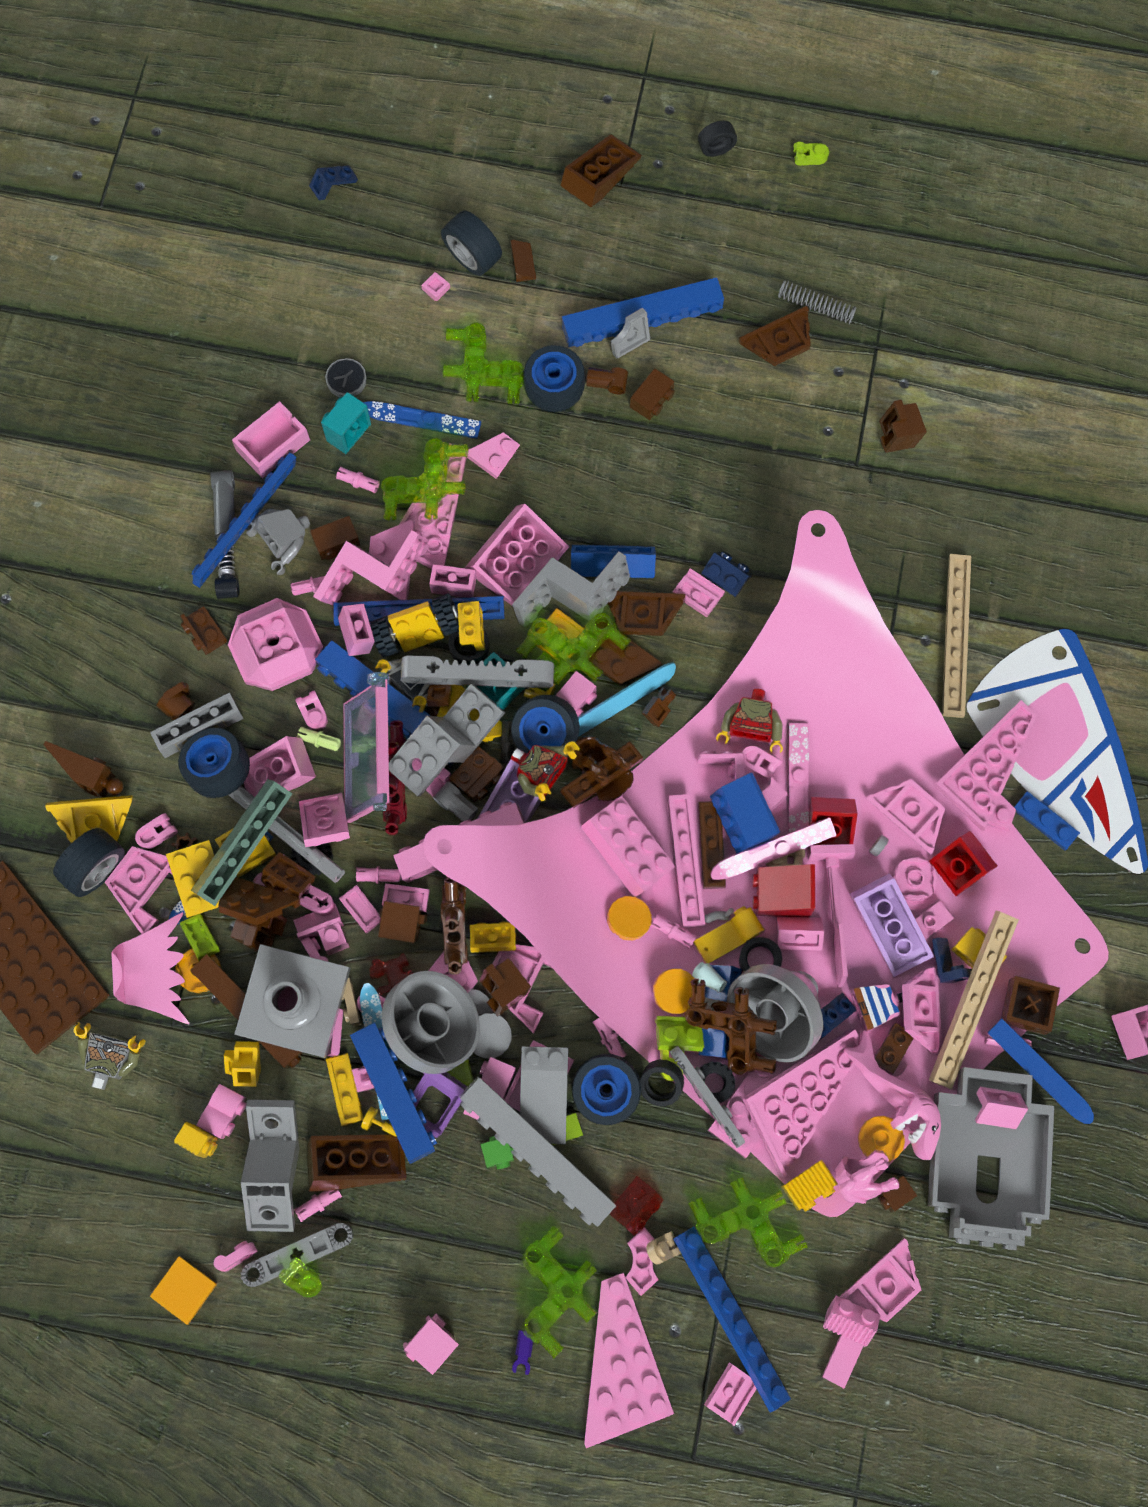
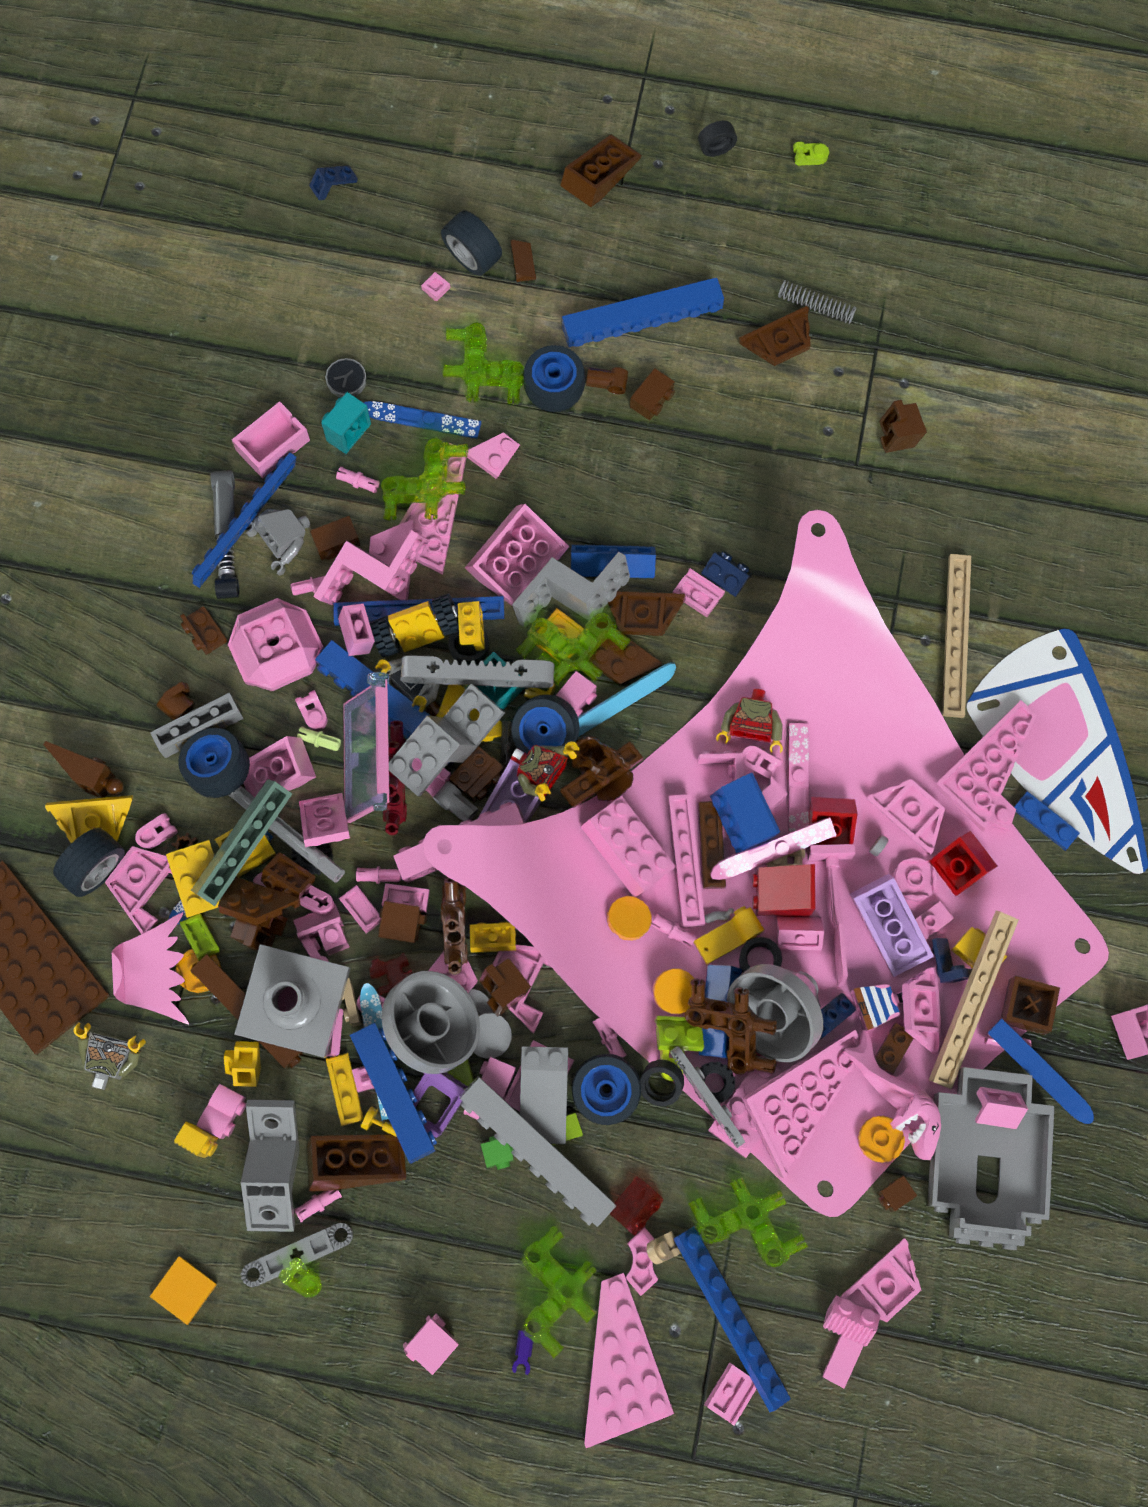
(242, 1252): bright pink plate -> none
(439, 695): reddish brown plate -> none
(452, 581): bright pink brick -> none
(632, 335): light grey tile -> none
(657, 708): reddish brown plate -> none
(710, 976): light aqua cone -> none
(809, 1186): yellow brick -> none
(855, 1177): bright pink piece -> none

